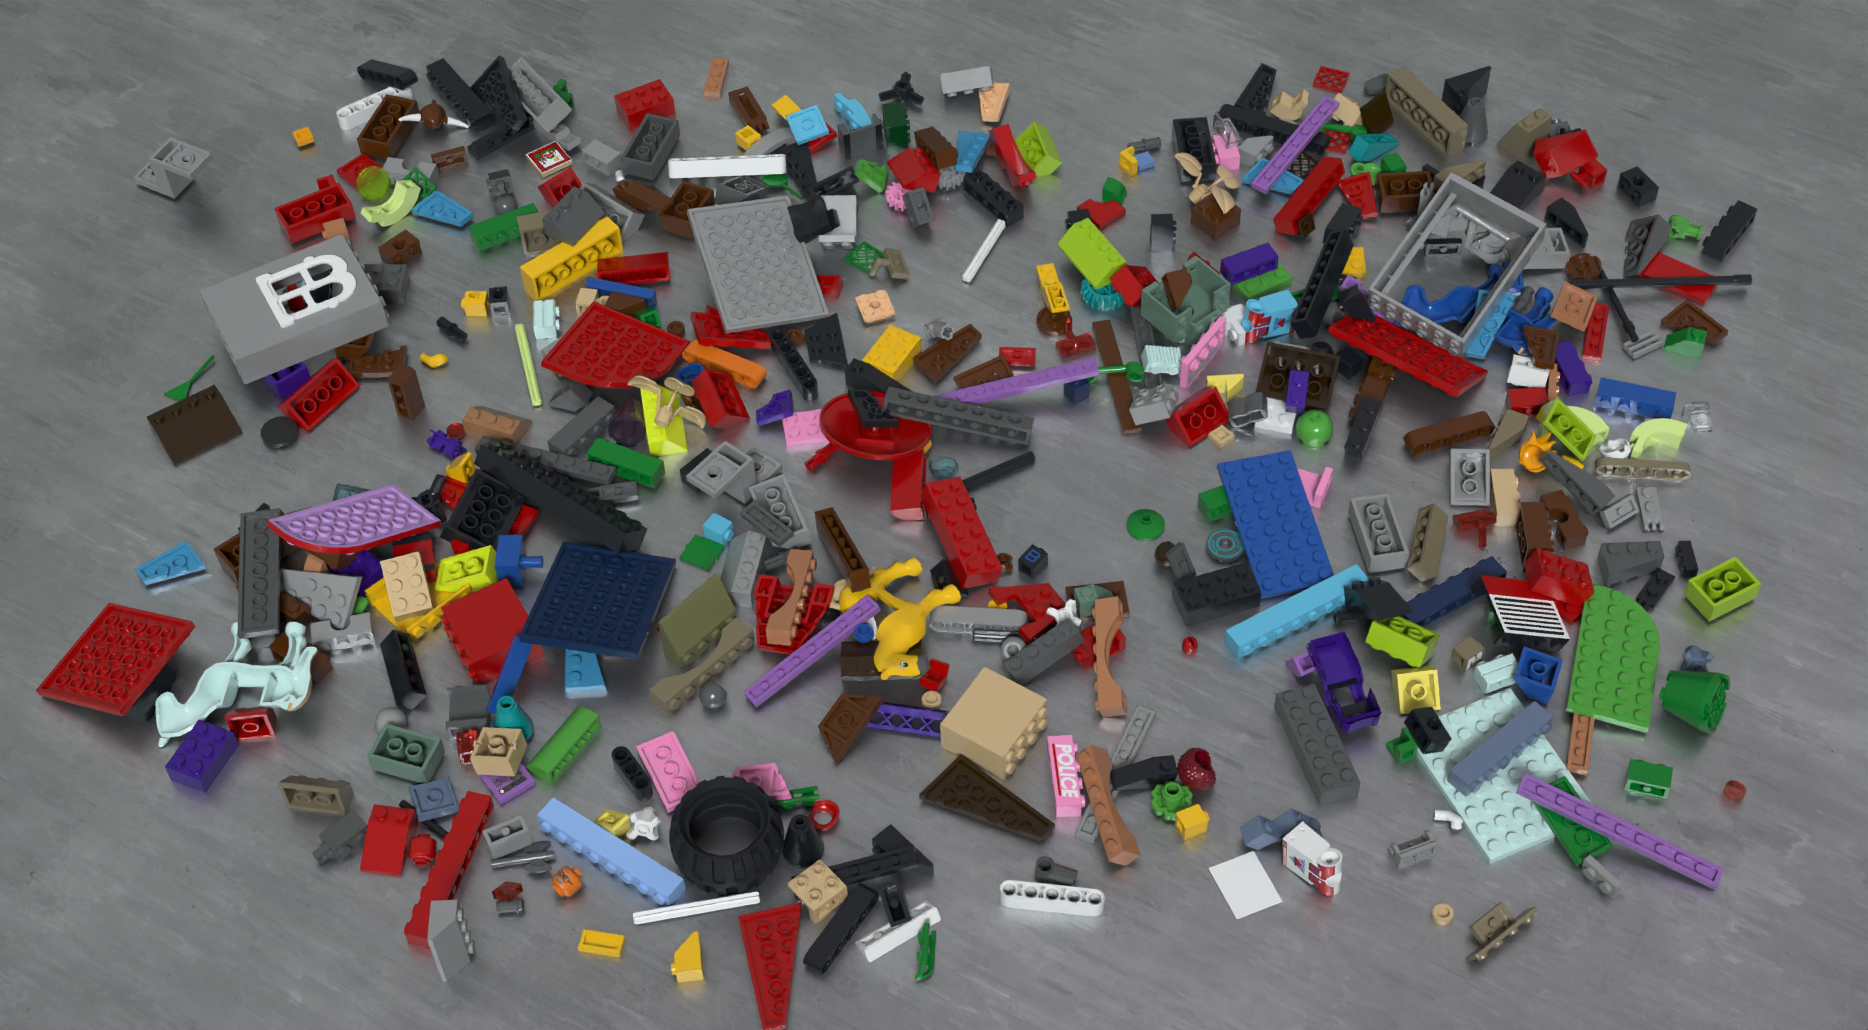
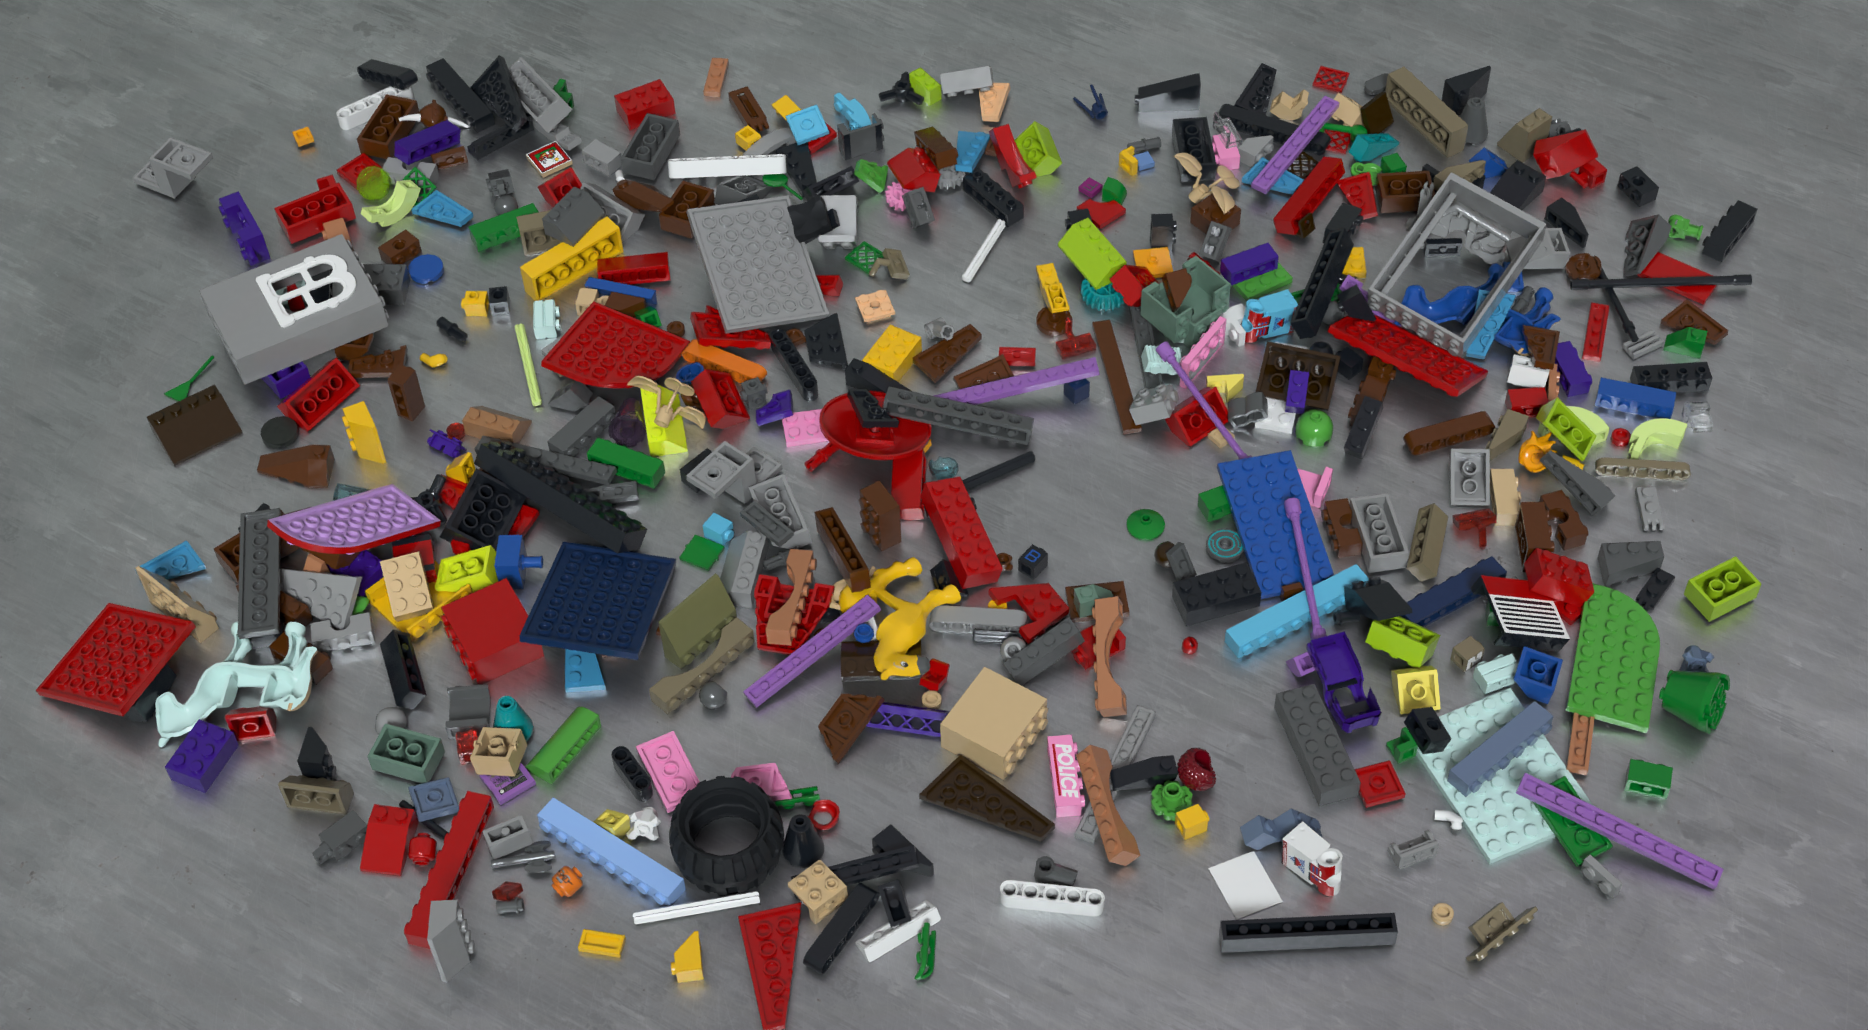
(178, 604): none -> tan slope
(242, 222): none -> dark purple brick
(306, 465): none -> reddish brown wedge
(315, 758): none -> black slope
(363, 433): none -> yellow slope
(426, 268): none -> blue tile
(427, 142): none -> dark purple brick
(510, 672): blue slope -> none
(753, 393): none -> dark grey brick
(880, 516): none -> reddish brown brick
(896, 126): dark green brick -> none
(925, 86): none -> lime brick
(1068, 611): white rock -> none
(1090, 187): none -> magenta tile
(1098, 109): none -> dark blue plant
(1133, 370): green piece -> none
(1155, 259): none -> light orange plate
(1167, 354): none -> medium lavender hose
(1170, 95): none -> black slope
(1215, 241): none -> dark grey brick
(1290, 590): none -> reddish brown tile
(1293, 511): none -> medium lavender hose
(1308, 932): none -> black brick
(1344, 541): none -> reddish brown arch
(1379, 784): none -> red plate
(1494, 165): none -> blue slope
(1574, 306): nougat plate -> none
(1616, 449): white hair -> none
(1619, 511): light grey plate -> none
(1620, 437): none -> red tile
(1674, 377): none -> black brick
(1686, 558): black piece -> none
(1734, 790): clear red tile -> none

